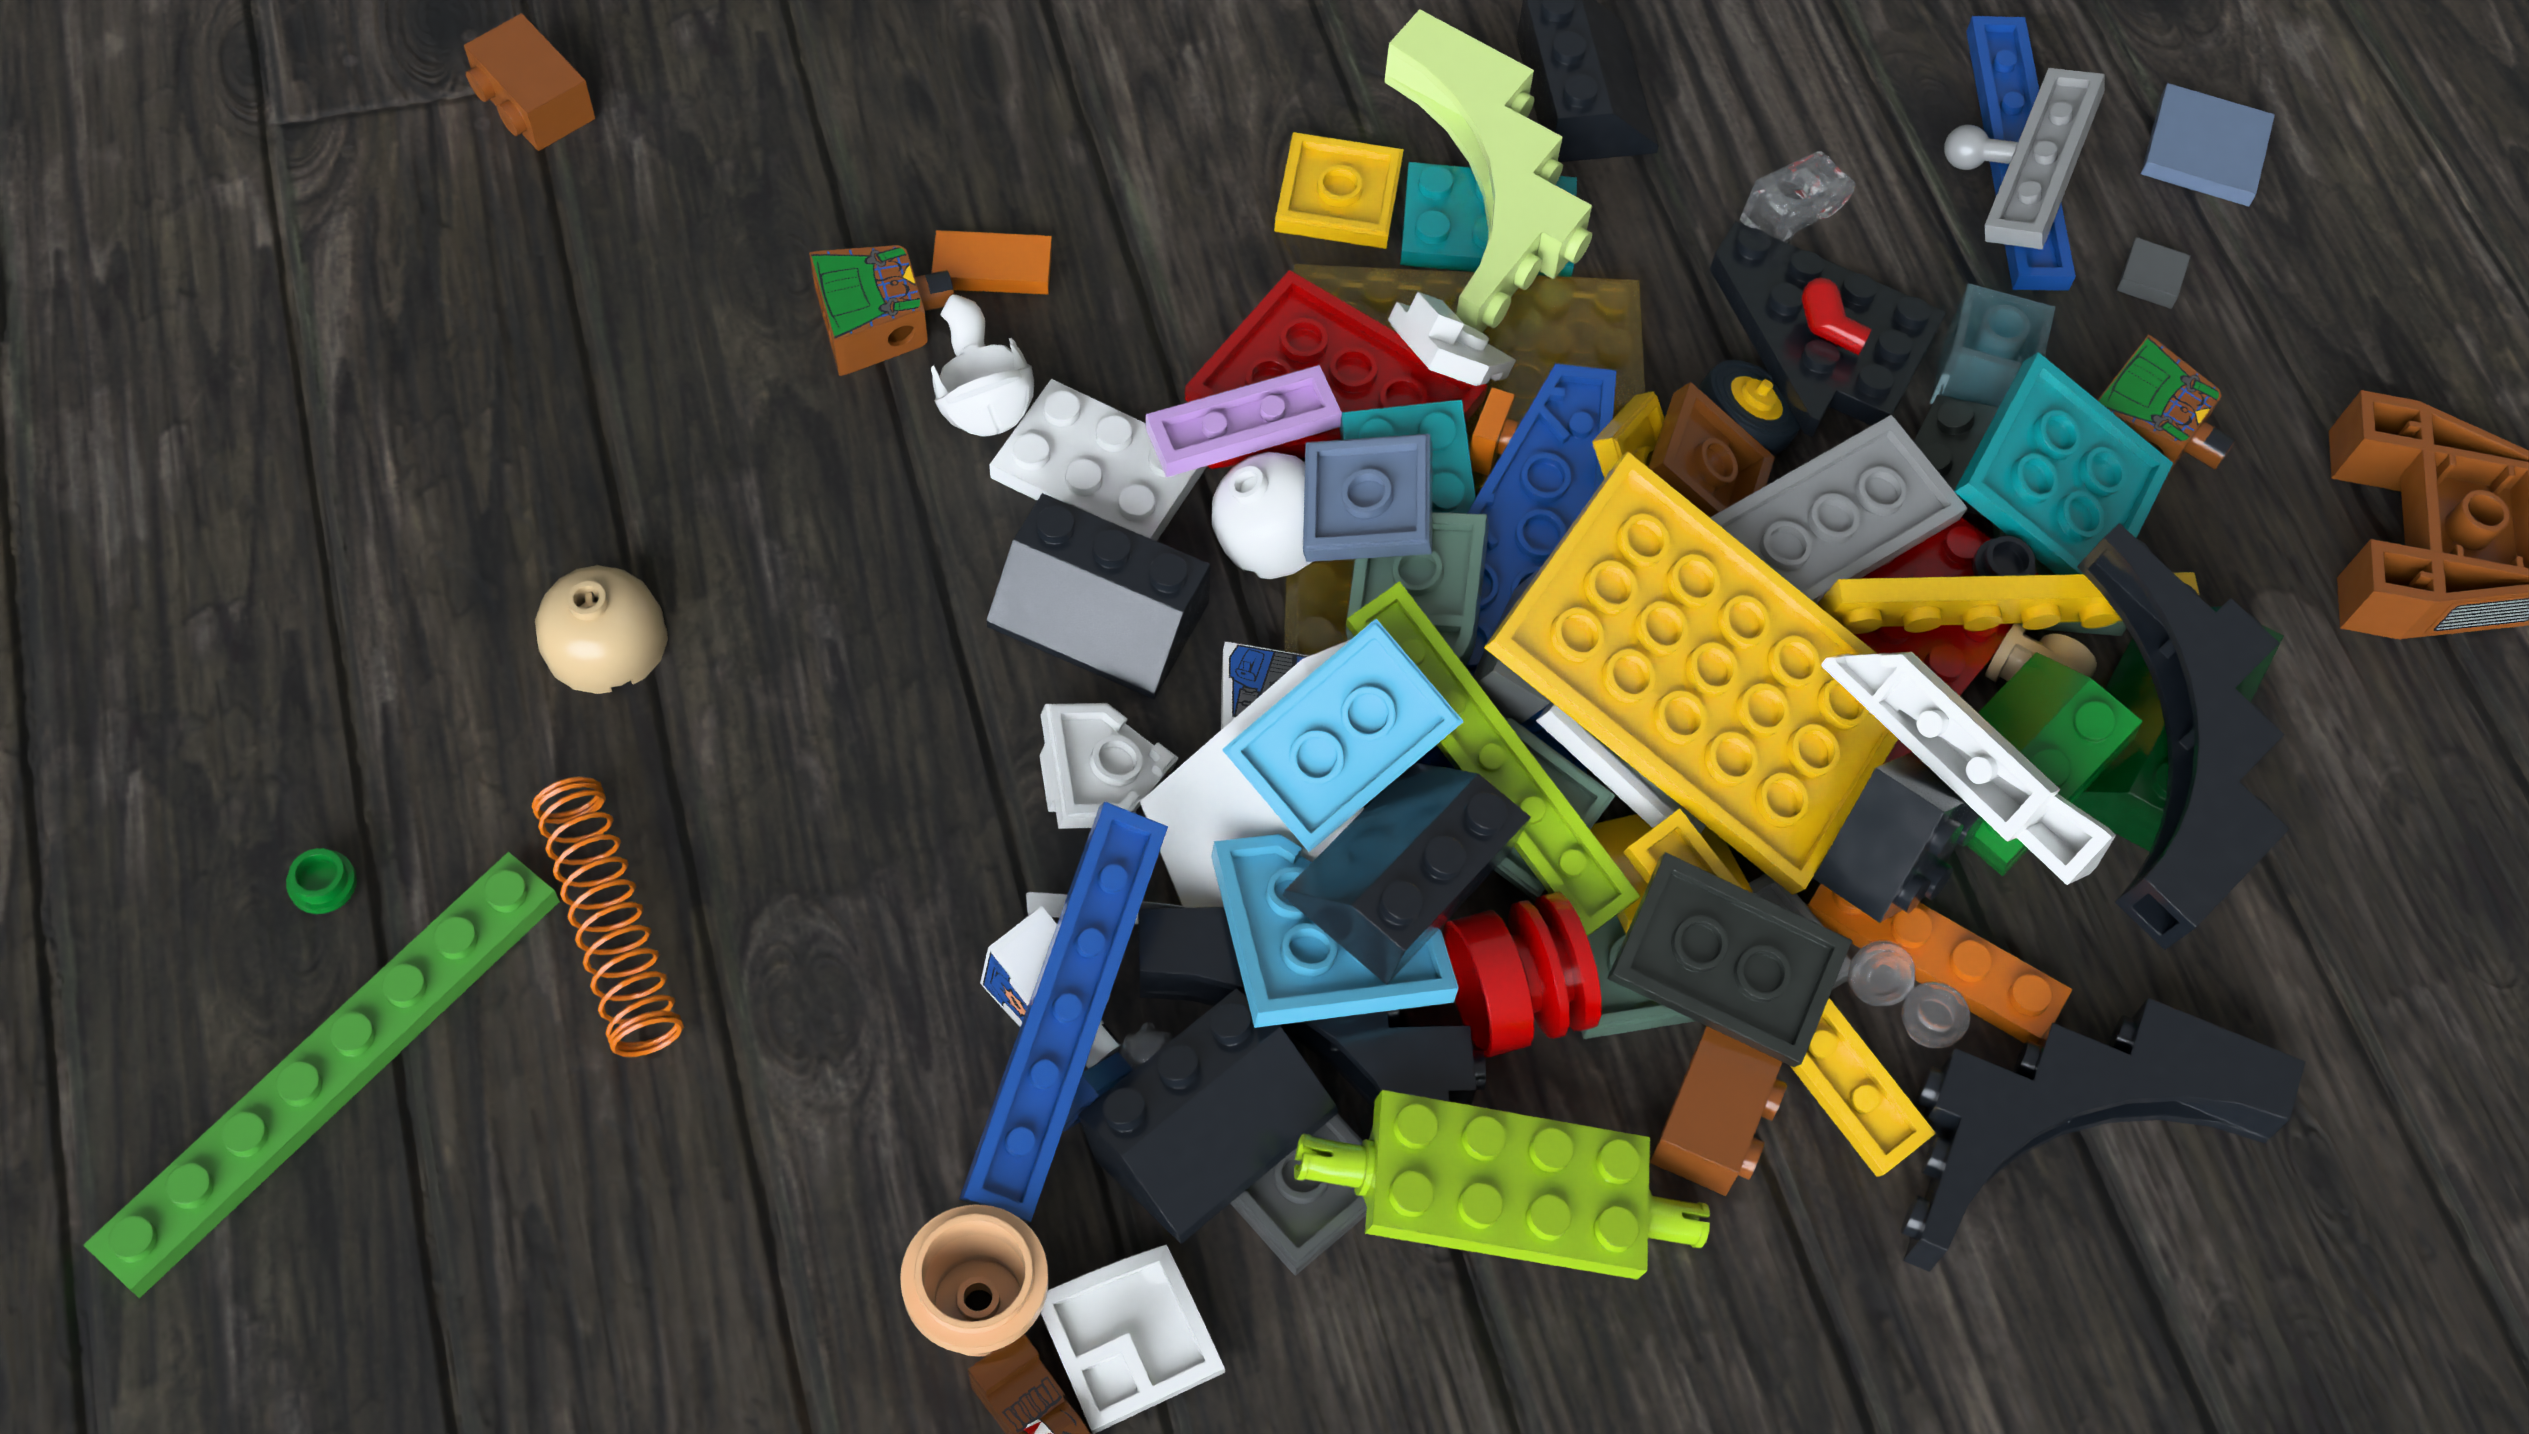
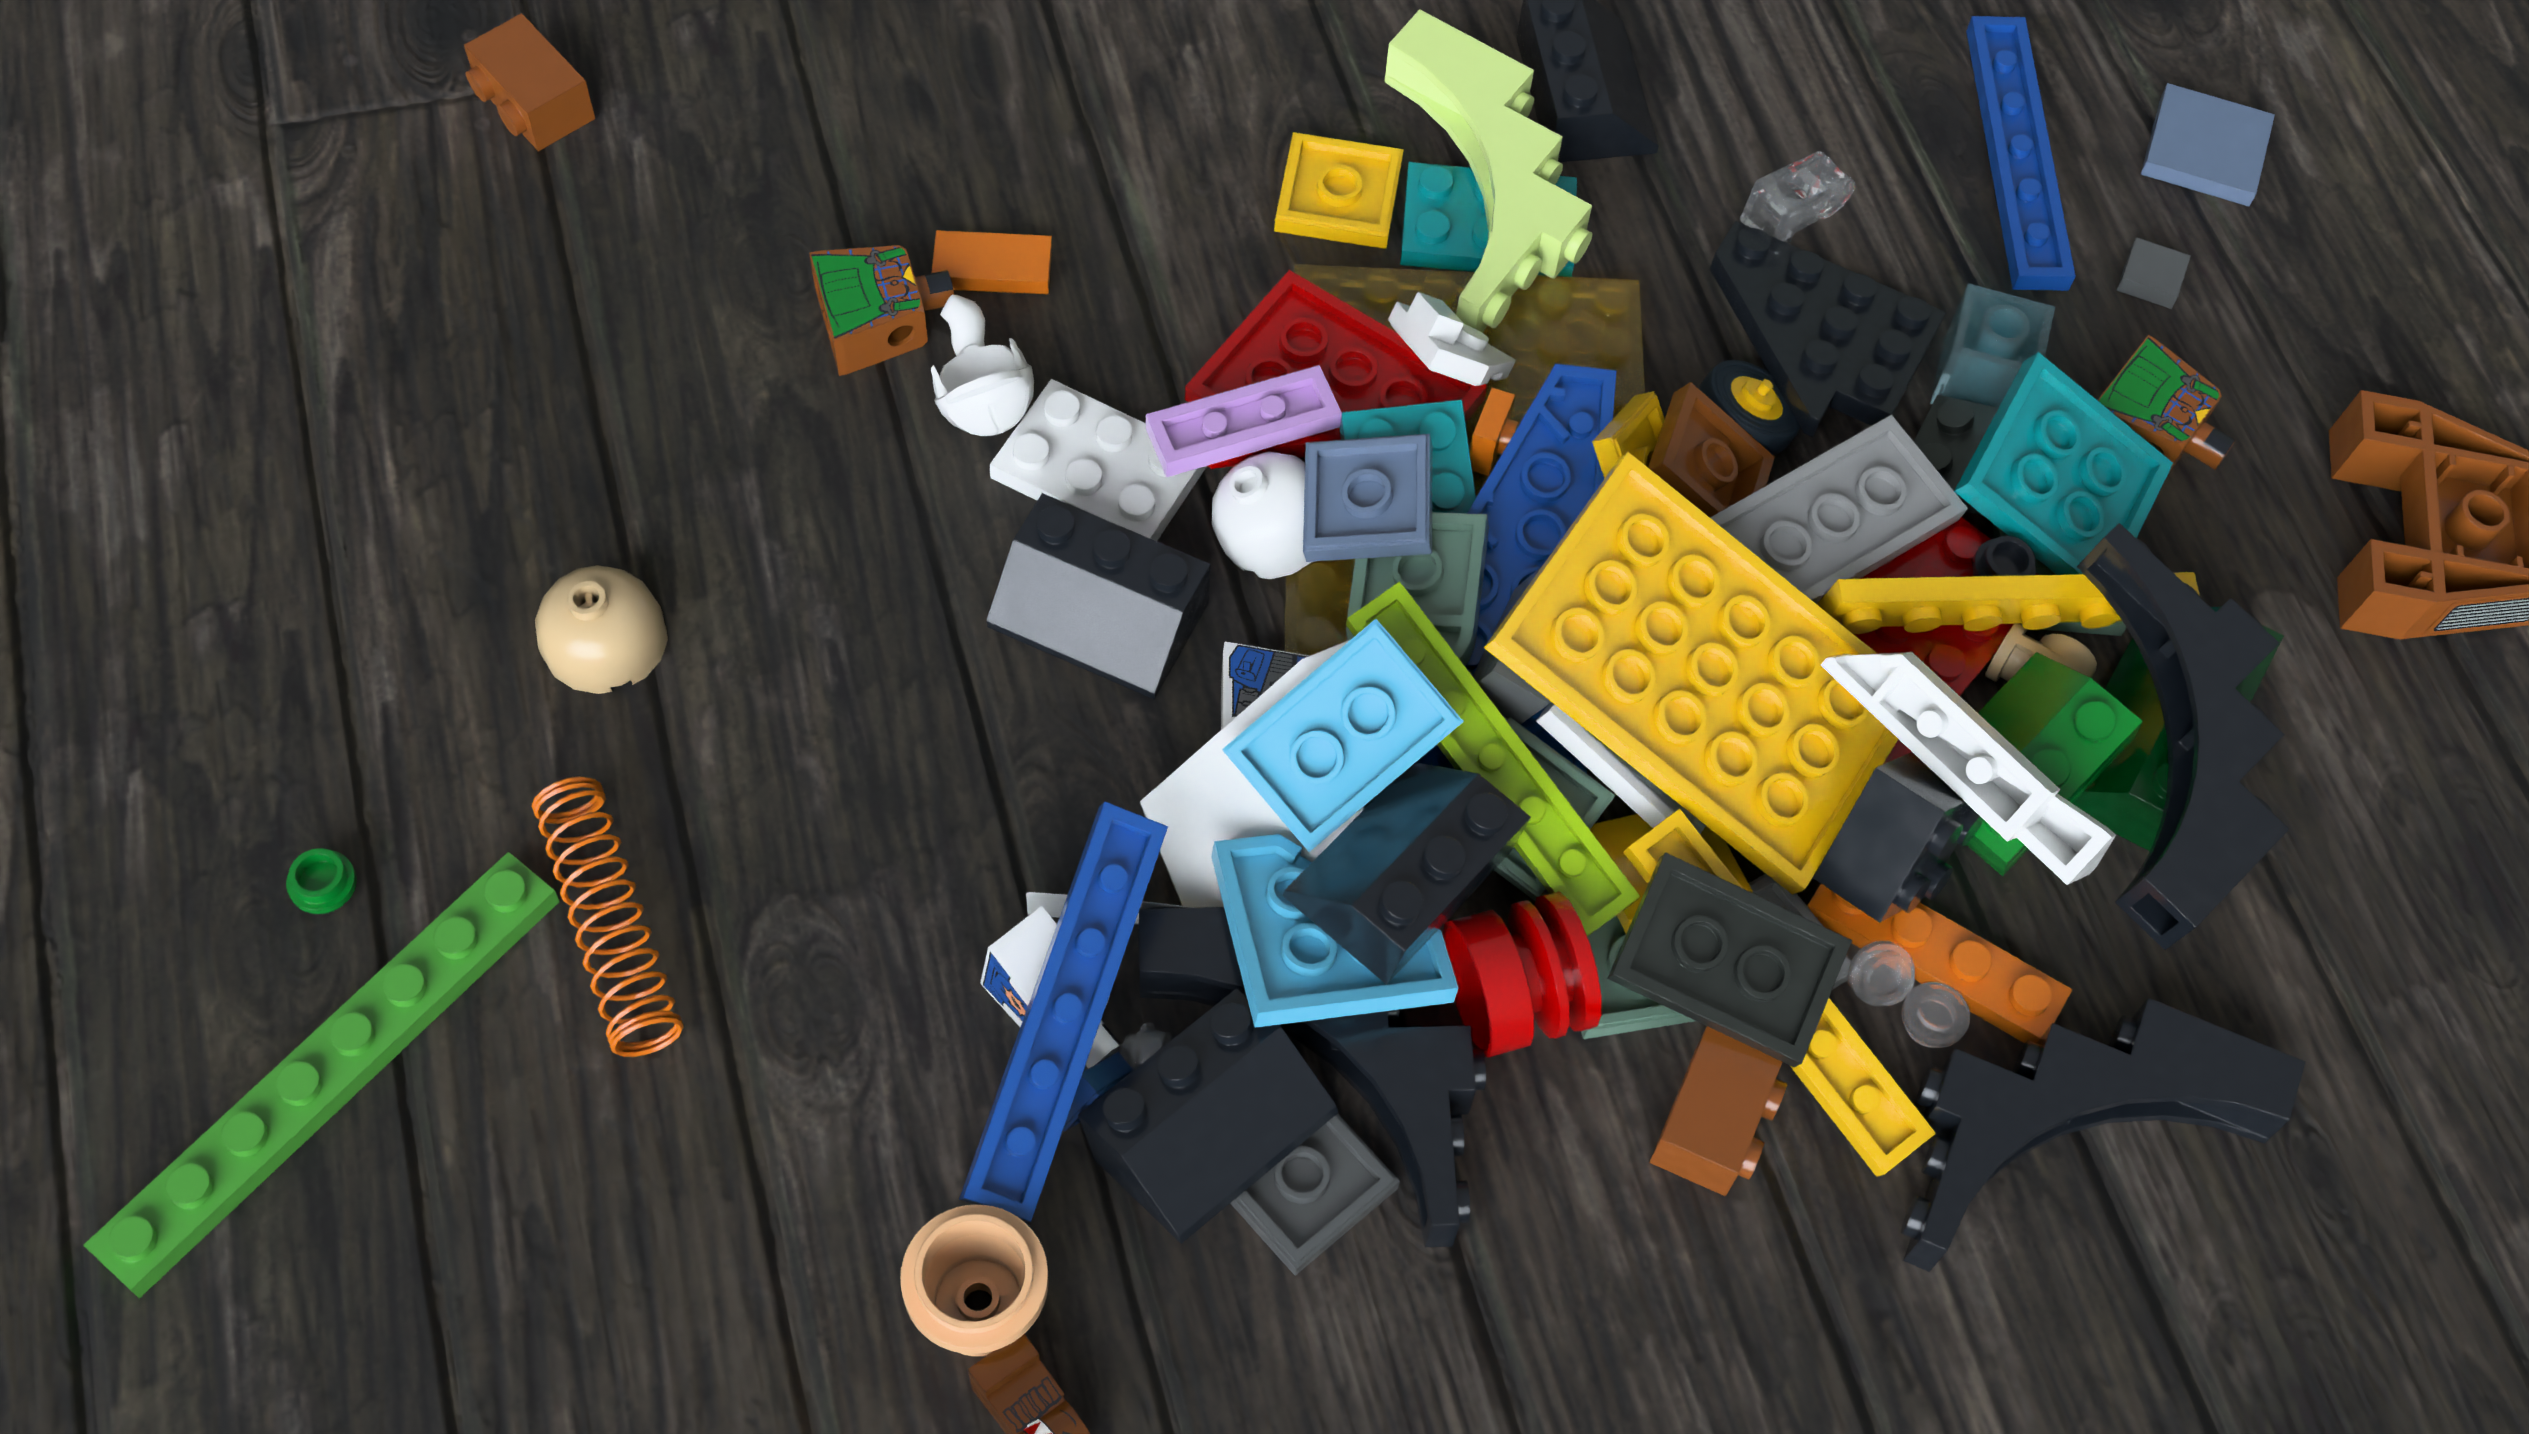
(1095, 760): white plate -> none
(1129, 1337): white plate -> none
(1505, 1185): lime plate -> none
(1827, 316): red arm -> none
(2037, 163): light grey plate -> none

